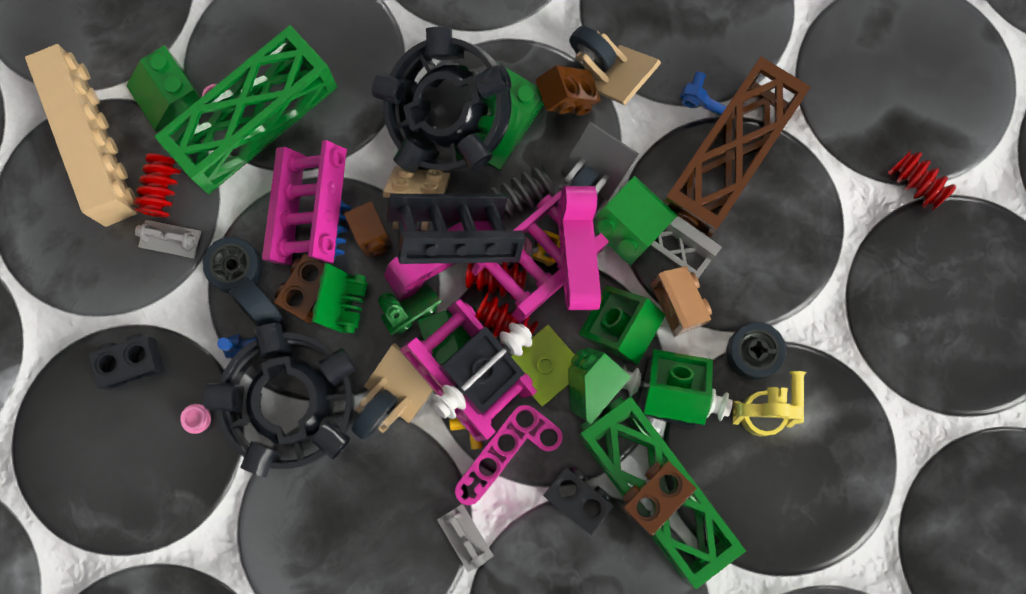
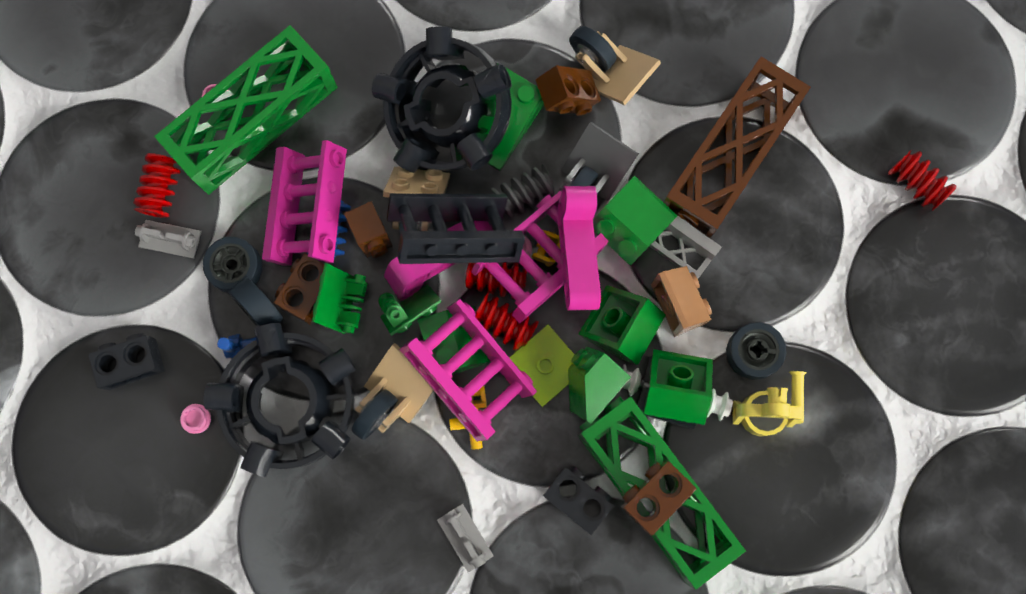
(82, 135): tan brick -> none
(161, 88): green slope -> none
(481, 370): black plate -> none
(502, 458): dark pink beam -> none
(695, 95): blue piece -> none

